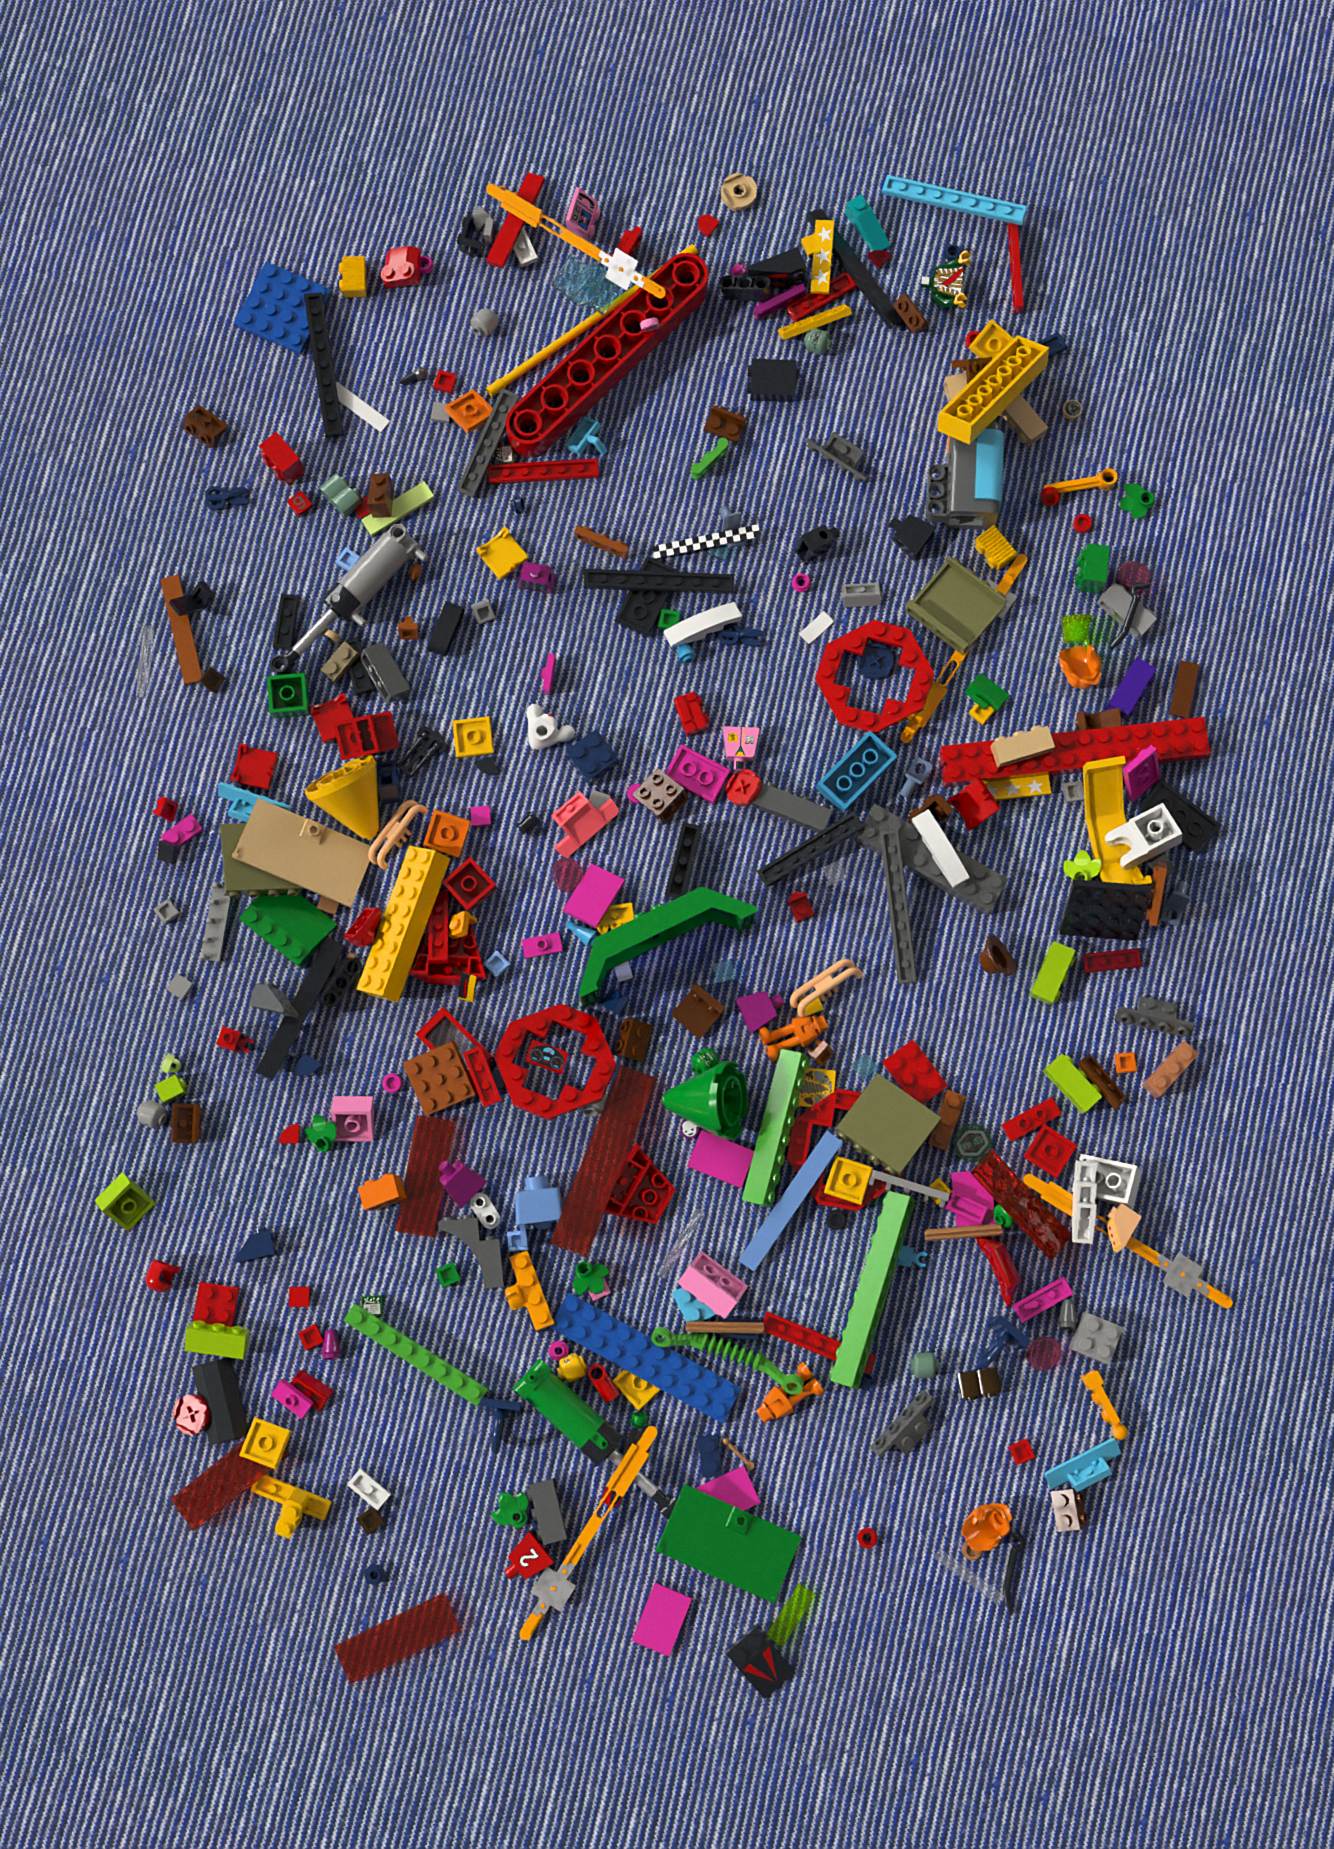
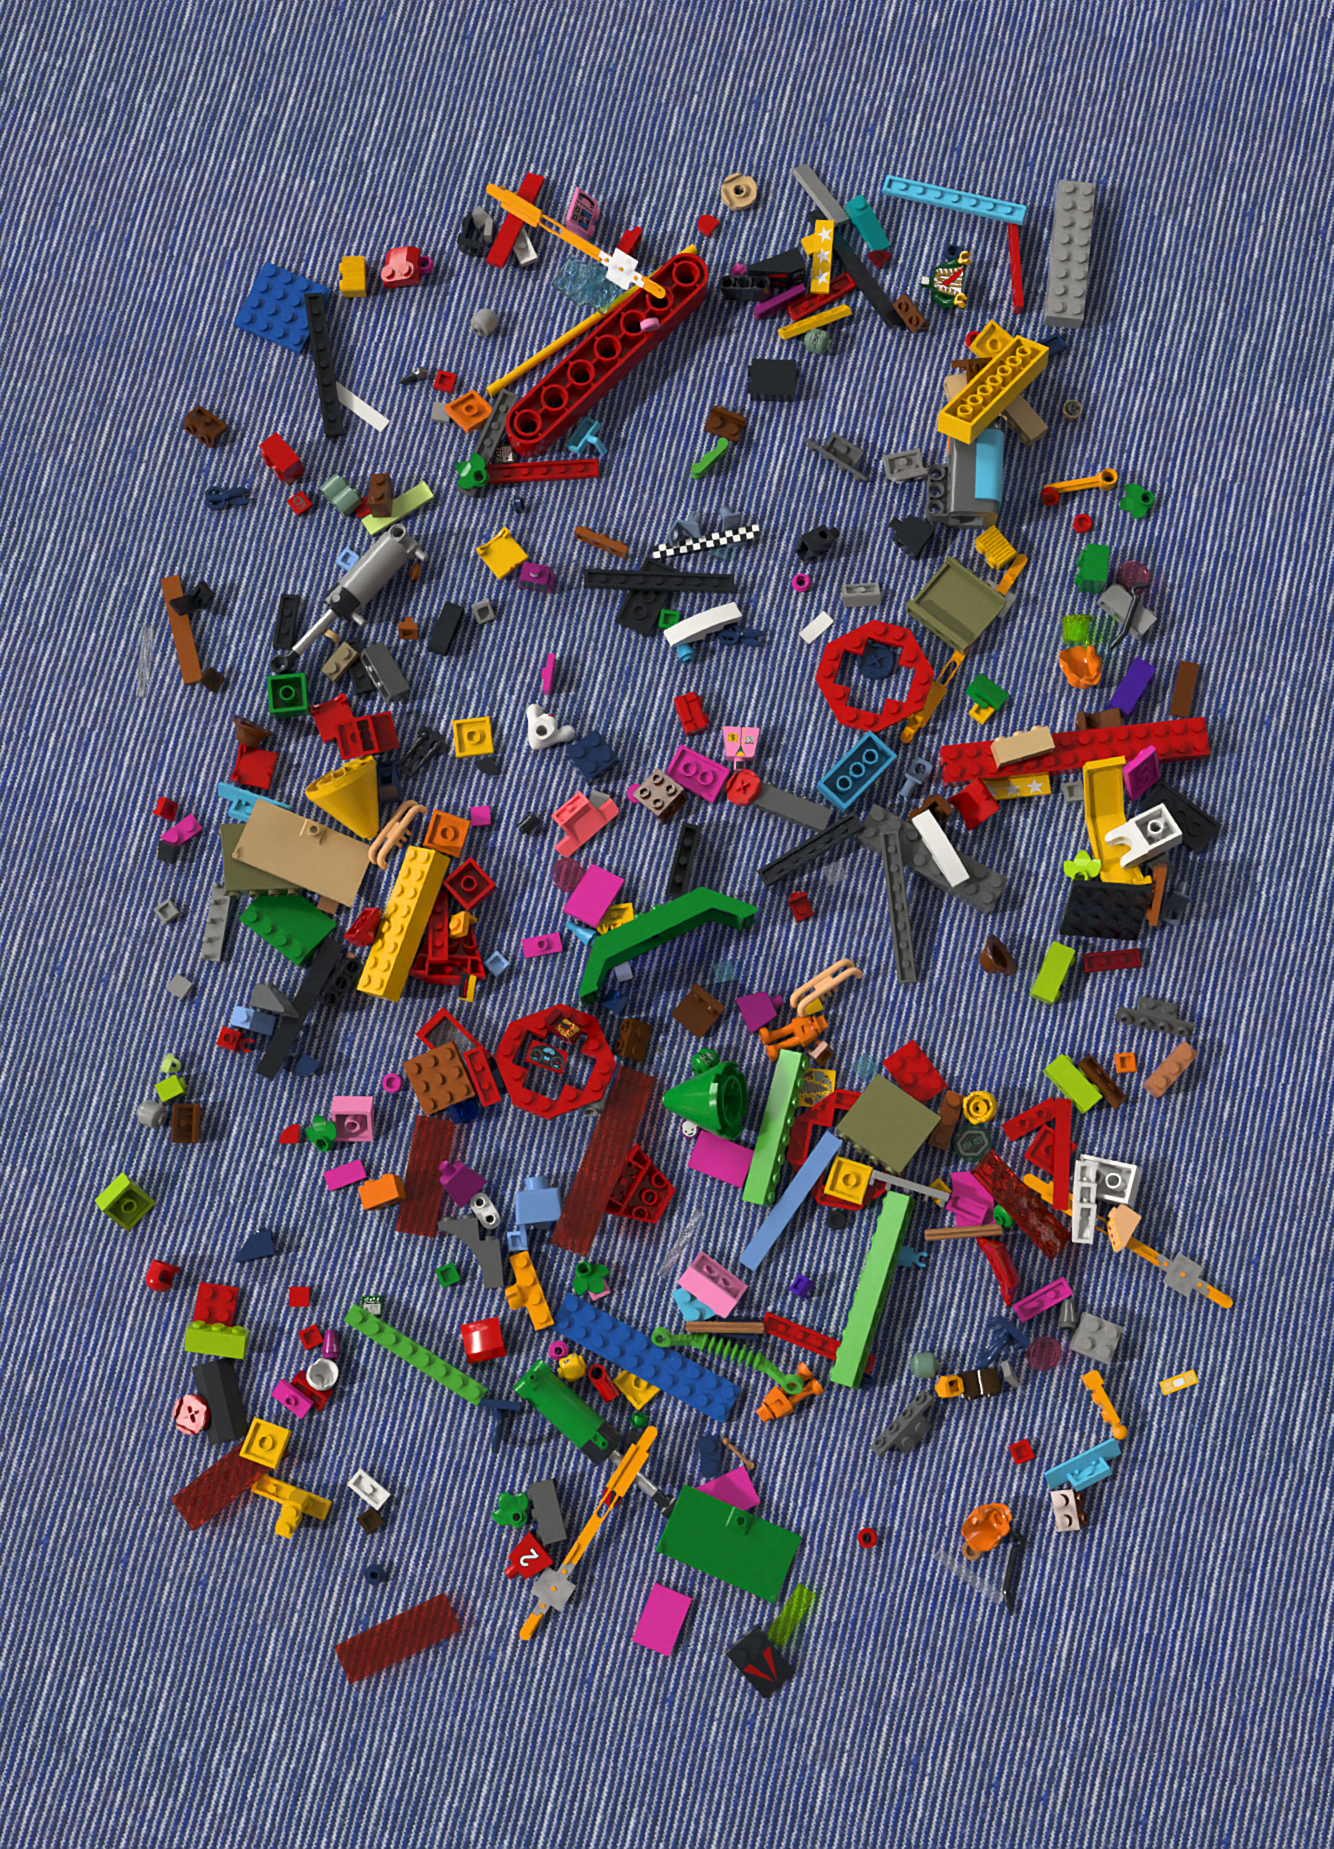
(249, 732): none -> reddish brown hat
(253, 1020): none -> light blue slope
(322, 1374): none -> white hair
(345, 1175): none -> dark pink tile
(464, 1112): none -> clear blue bracket
(470, 471): none -> green plate
(483, 1340): none -> red slope
(562, 1027): none -> dark red leg
(686, 528): none -> sand blue bracket
(801, 1286): none -> dark purple tile
(820, 195): none -> light grey tile
(904, 465): none -> light grey bracket
(949, 1386): none -> light orange rock
(986, 1103): none -> yellow hair
(1009, 1374): none -> light grey tile
(1062, 1154): none -> red sticker
(1069, 254): none -> light grey brick
(1178, 1382): none -> yellow sticker

